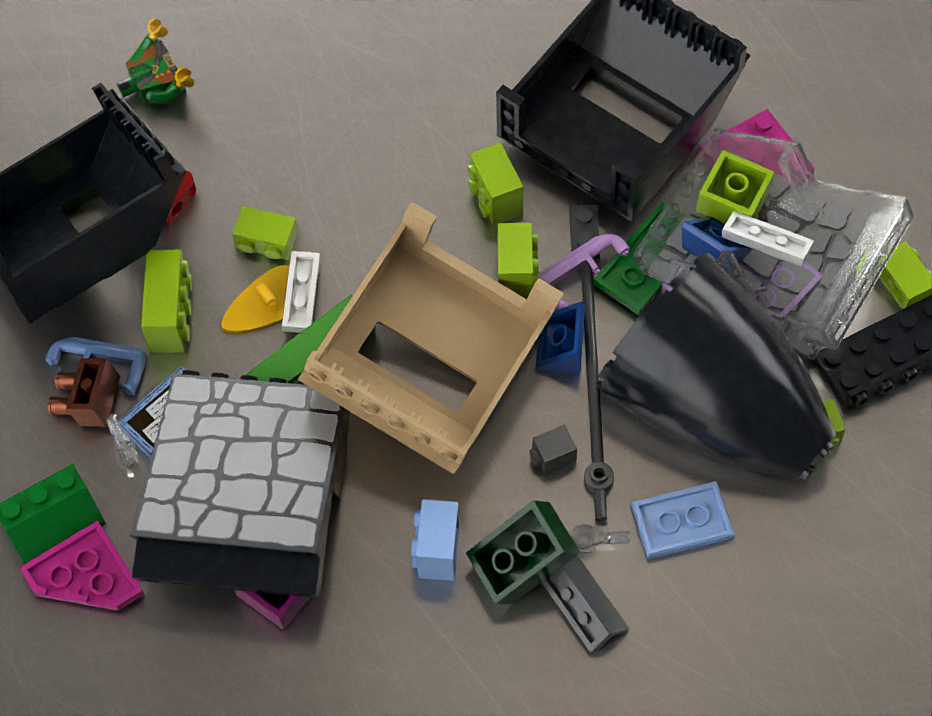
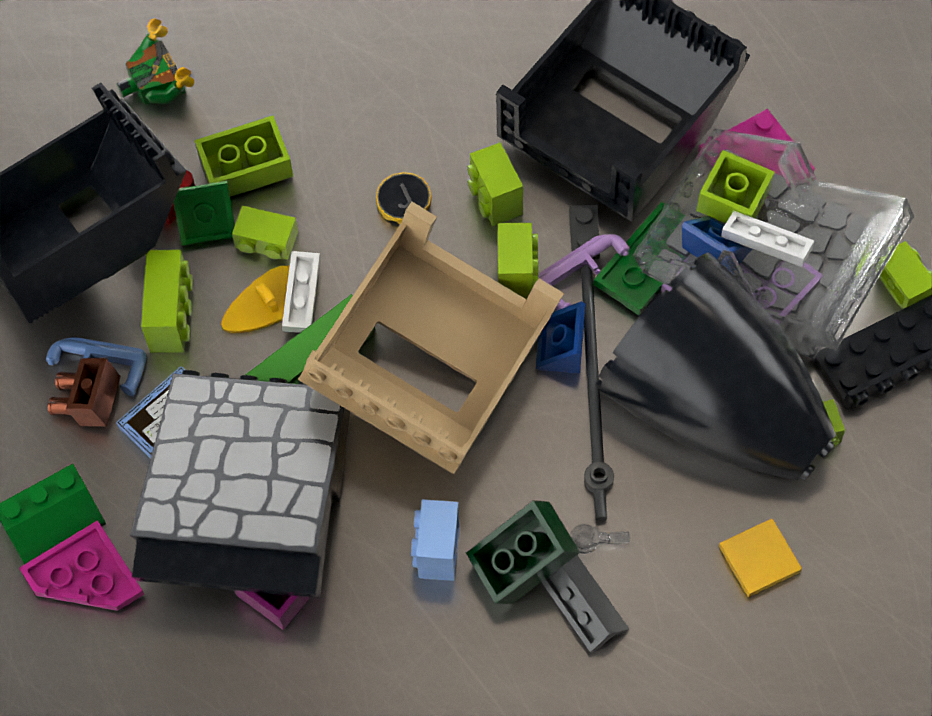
(126, 452): clear plate -> none
(204, 213): none -> green tile
(245, 156): none -> lime brick
(398, 192): none -> black tile
(553, 449): dark grey brick -> none
(682, 520): light blue tile -> none
(760, 557): none -> yellow tile

